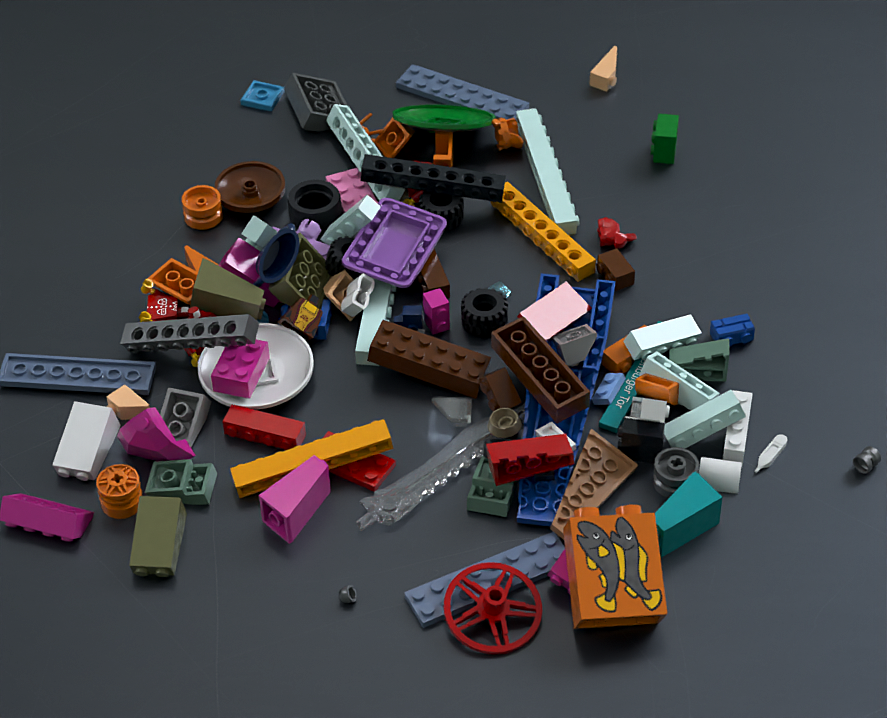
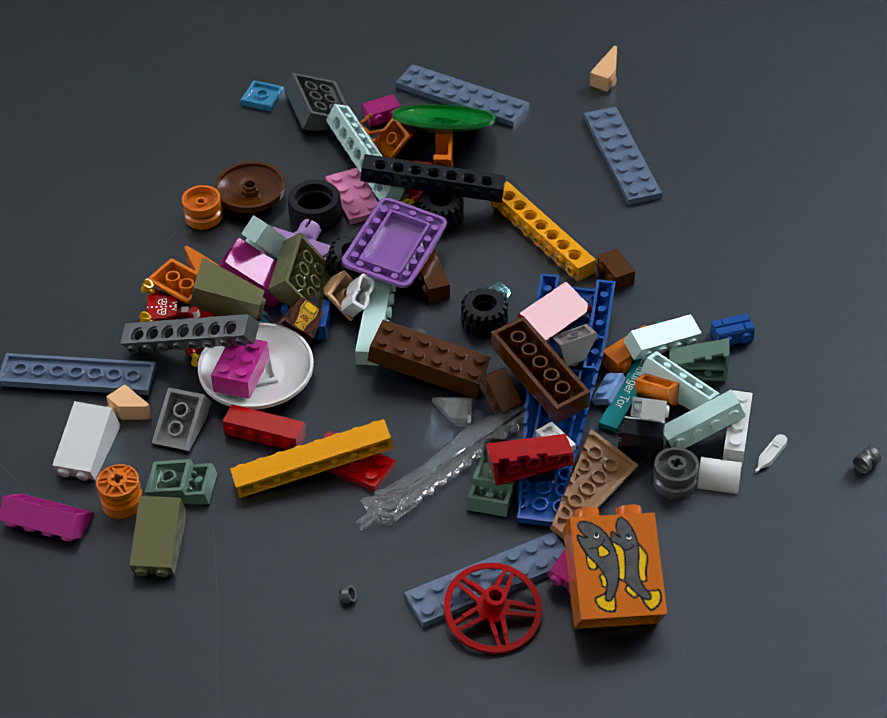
(151, 439): dark pink brick -> none
(277, 256): dark blue piece -> none
(295, 498): dark pink slope -> none
(352, 220): light aqua brick -> none
(381, 109): none -> dark pink brick
(410, 317): dark blue brick -> none
(436, 311): dark pink brick -> none
(504, 423): dark tan hat -> none
(507, 133): orange hair -> none
(546, 171): light aqua brick -> none
(610, 234): red animal -> none
(622, 156): none -> sand blue plate
(664, 138): green brick -> none
(687, 513): teal slope -> none

